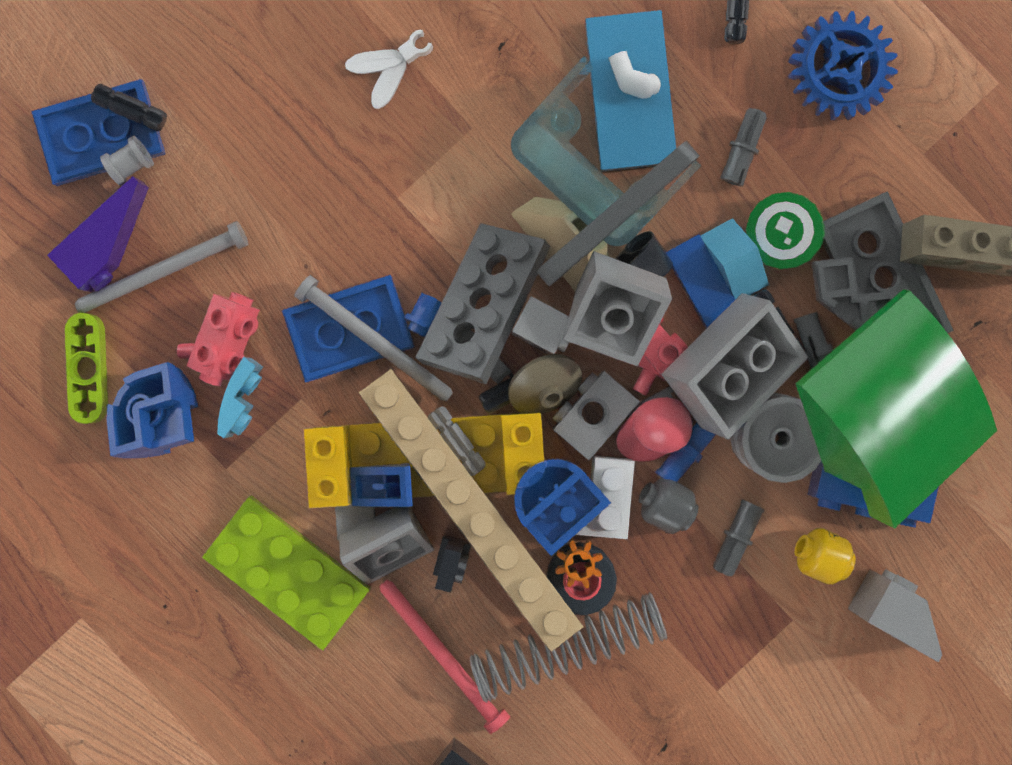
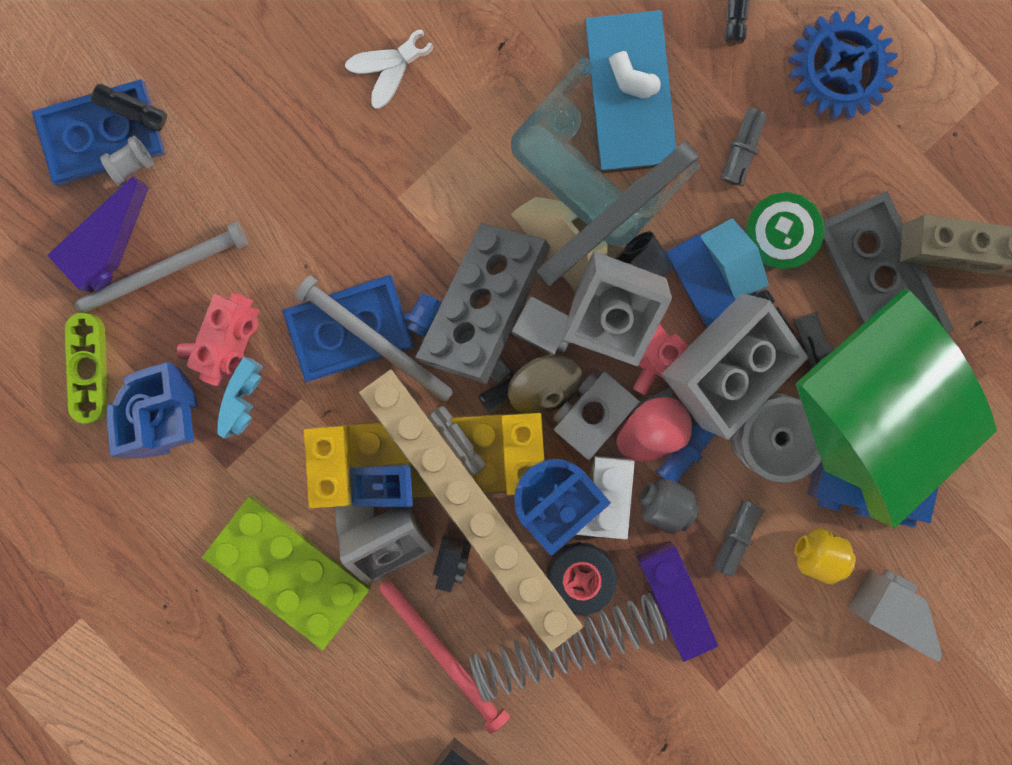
(572, 572): orange gear -> none
(677, 600): none -> dark purple slope
(838, 292): dark grey tile -> none

